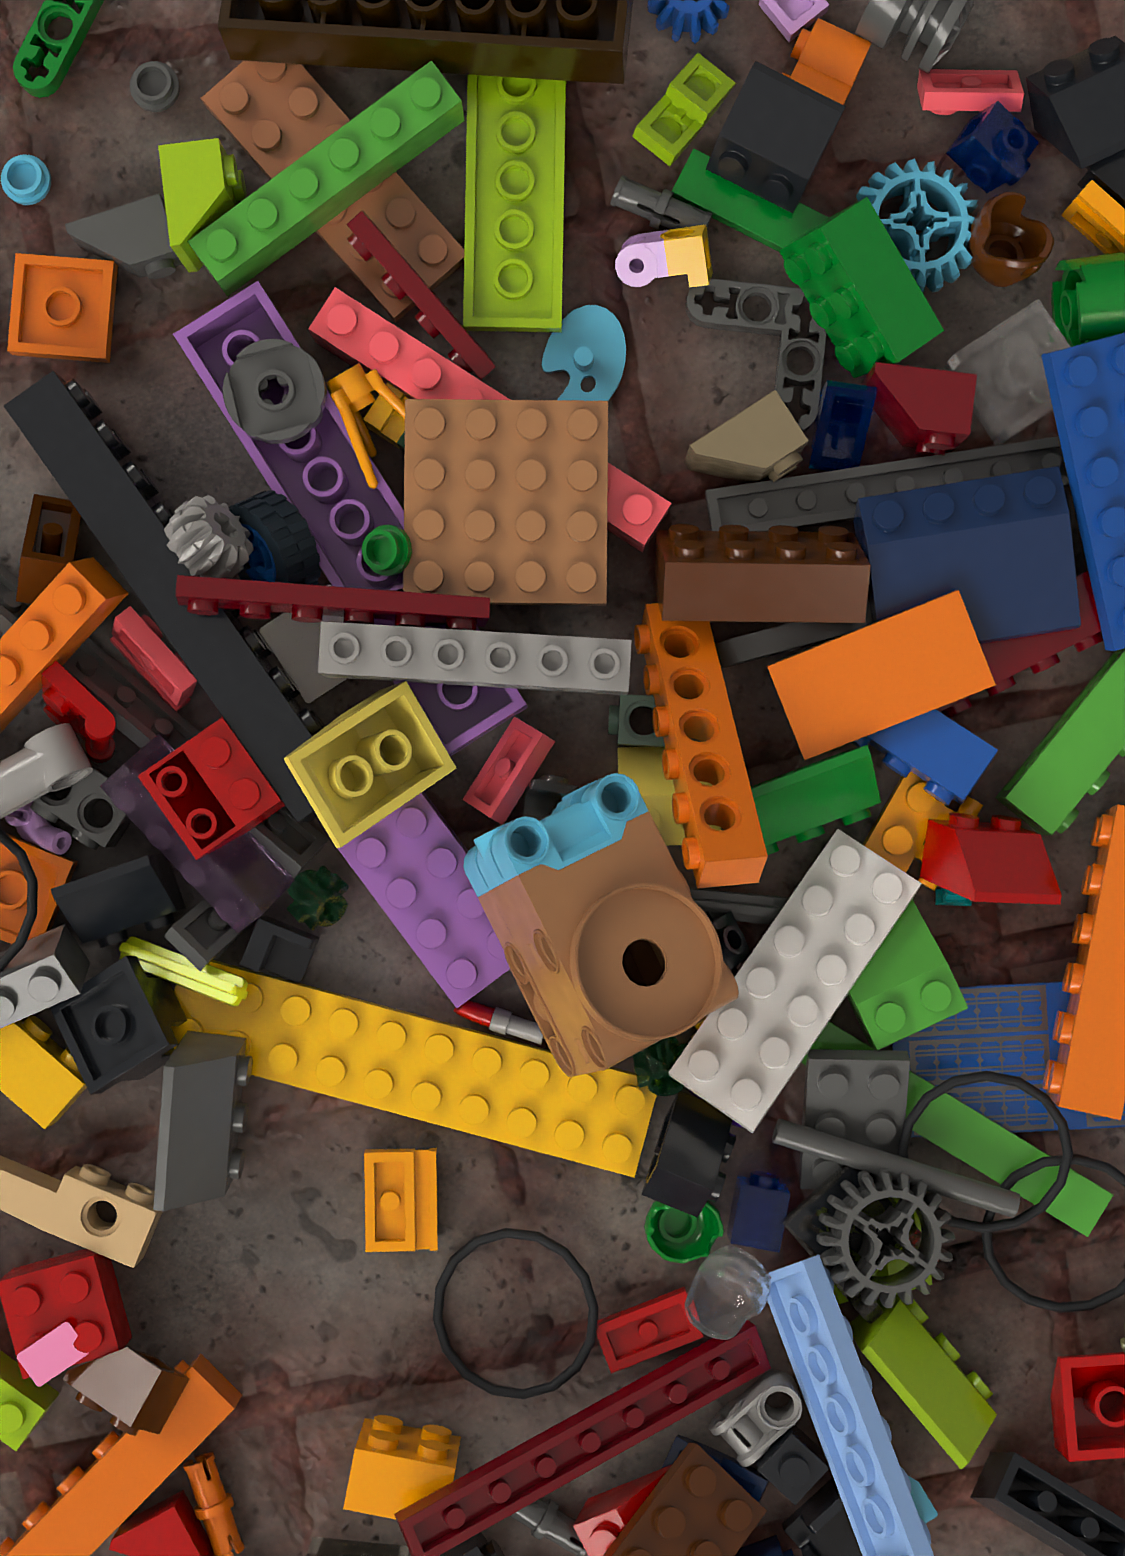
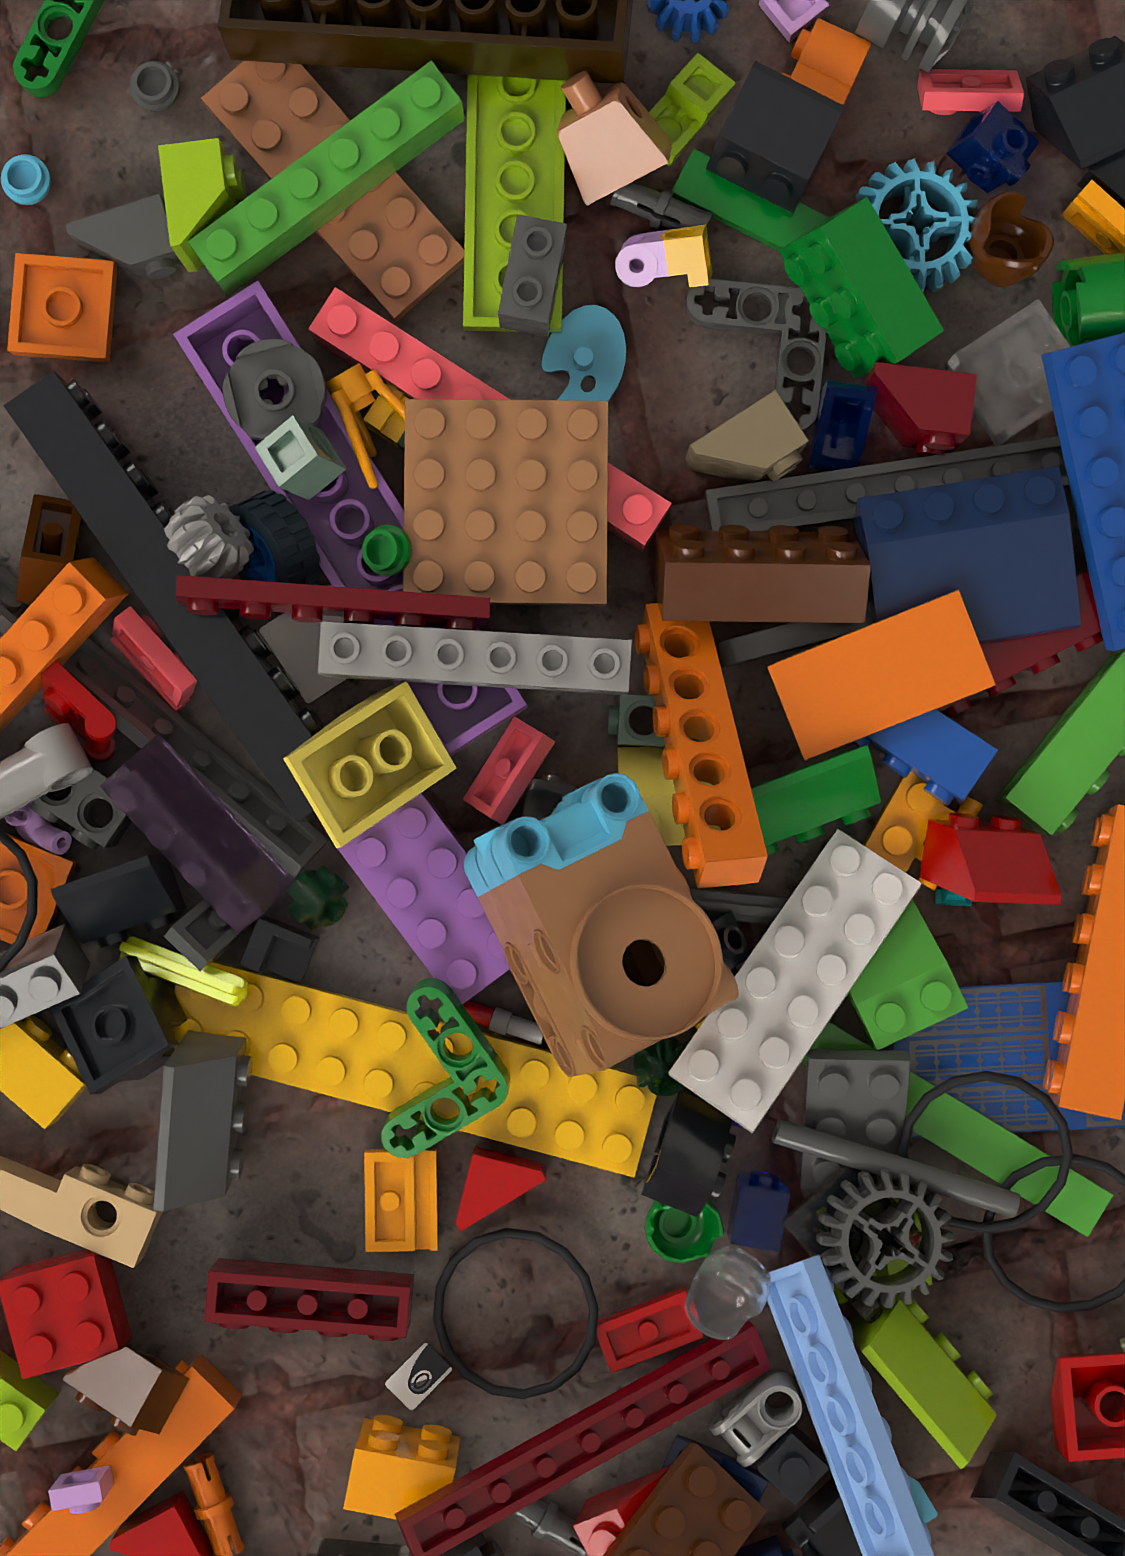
(51, 1354): bright pink sticker -> none
(81, 1489): none -> lavender plate
(211, 789): red slope -> none
(300, 457): none -> sand green brick
(309, 1299): none -> dark red brick
(404, 281): dark red plate -> none
(418, 1376): none -> sticker
(463, 1072): none -> green beam
(494, 1182): none -> red slope
(532, 275): none -> dark grey brick
(608, 137): none -> torso

